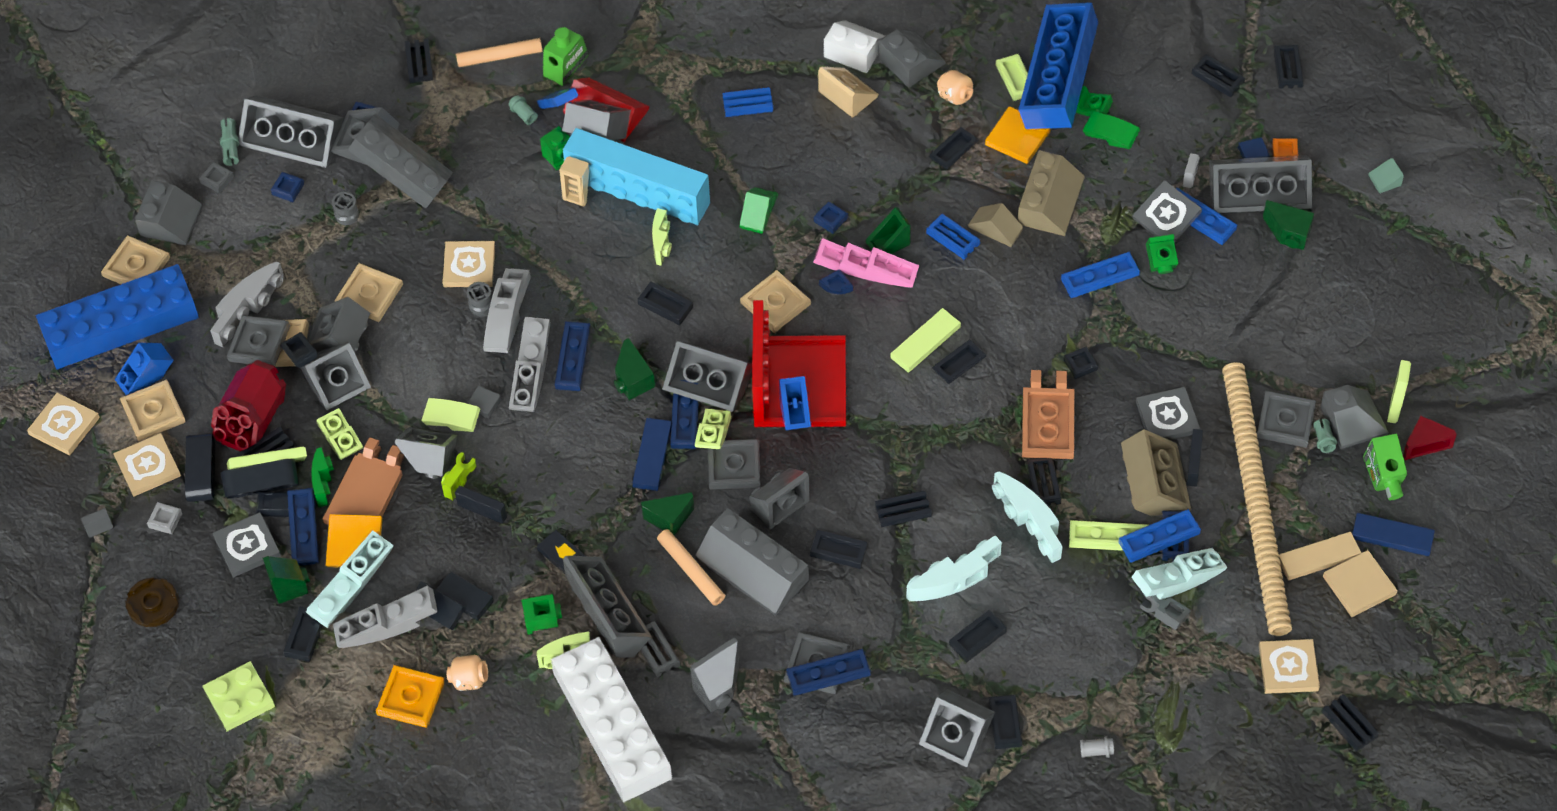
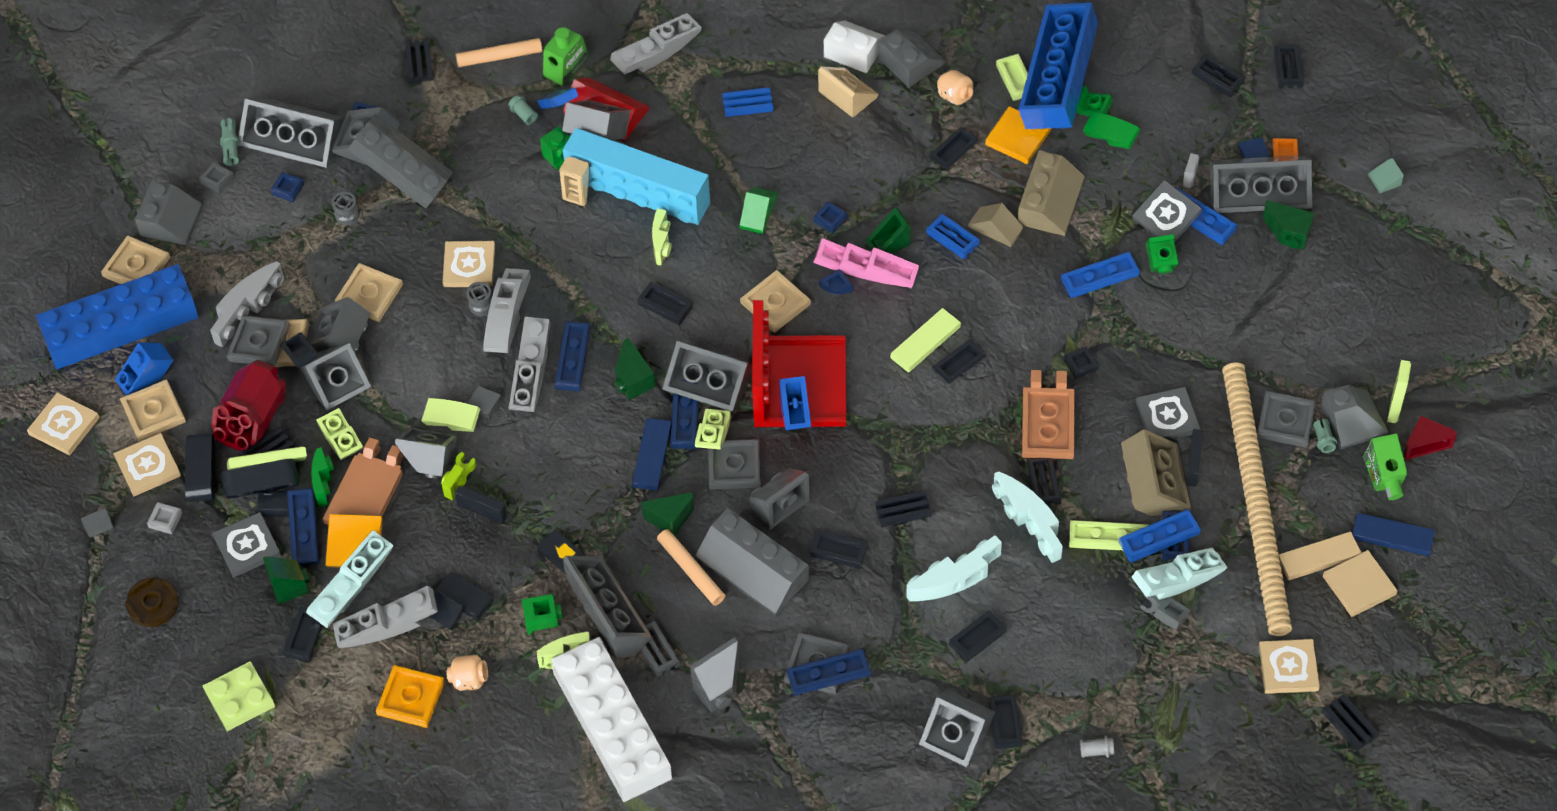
(658, 46): none -> light grey slope

